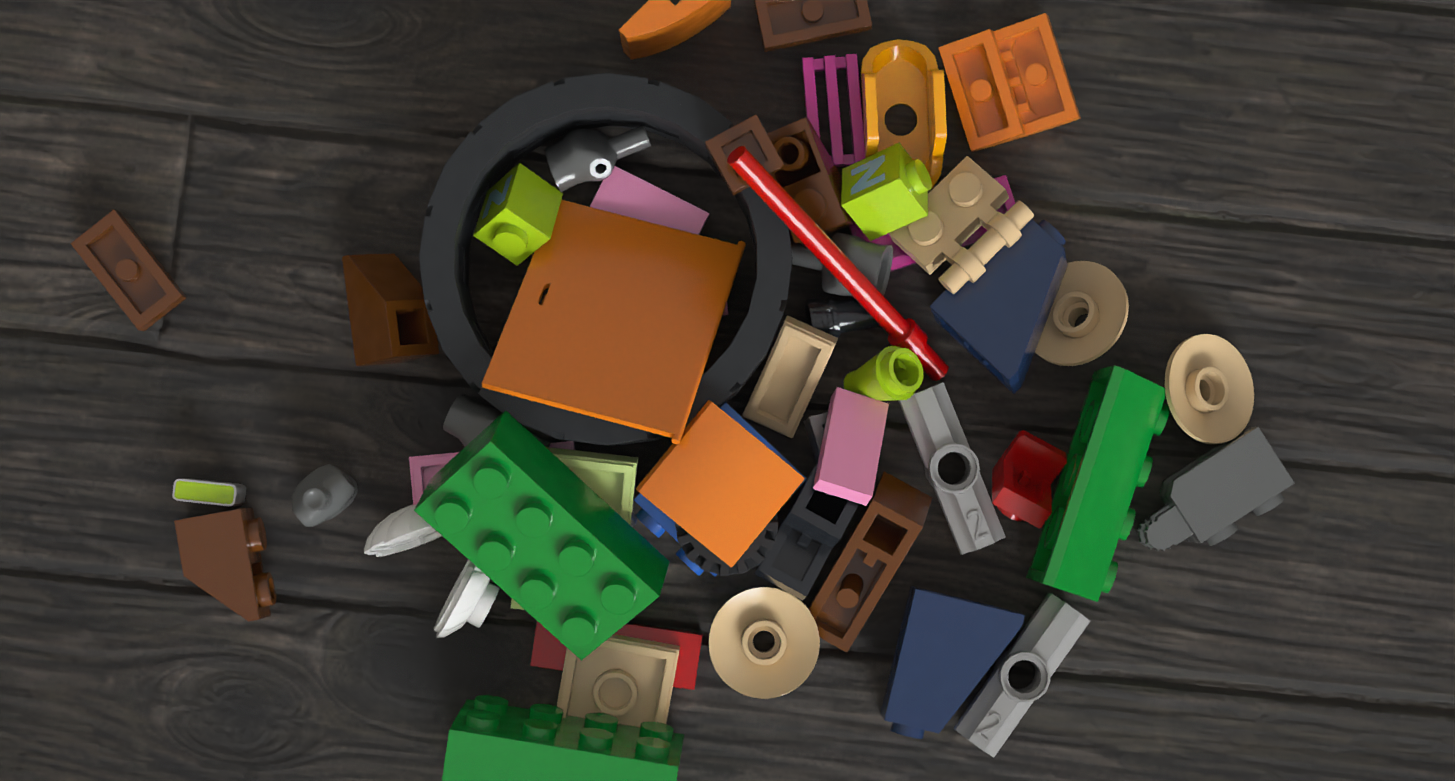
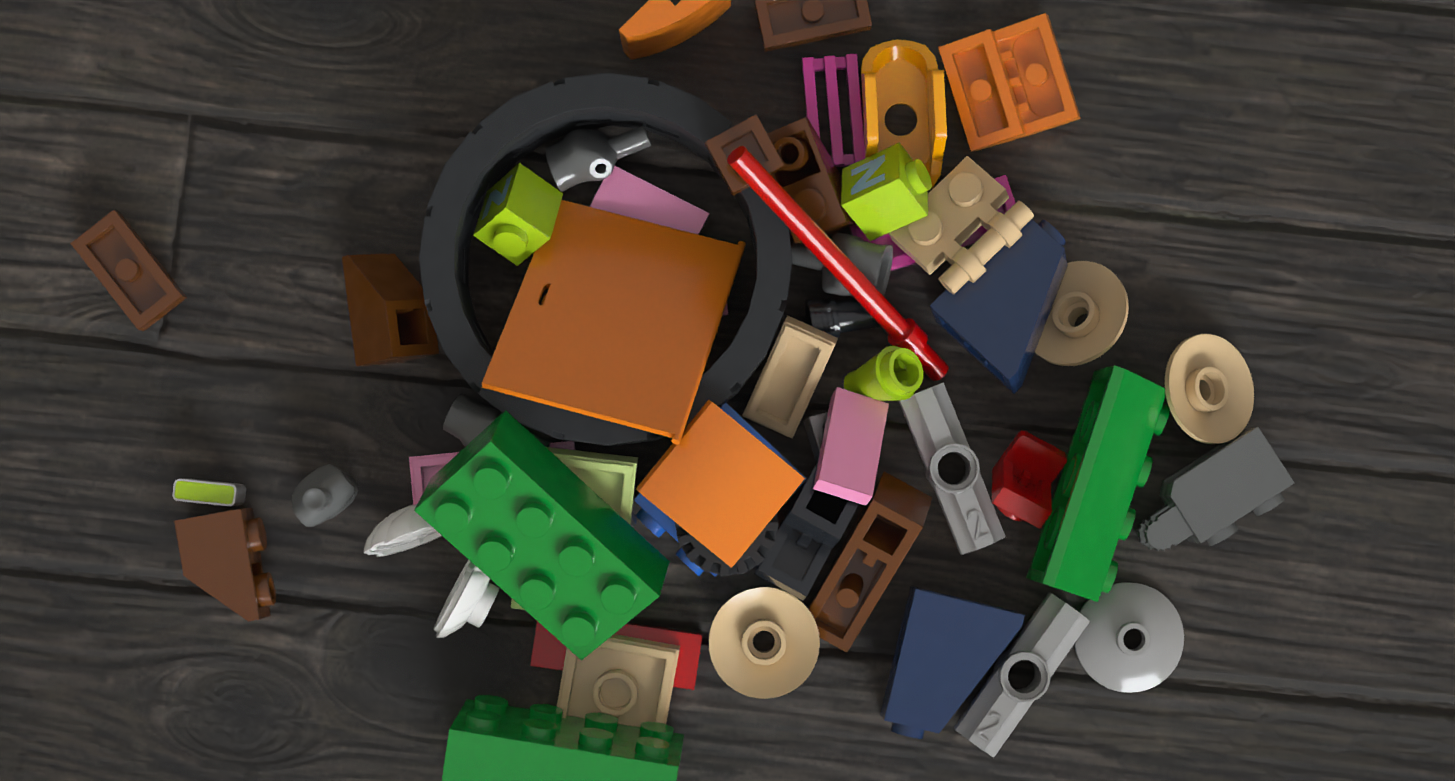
(1102, 645): none -> light grey dish

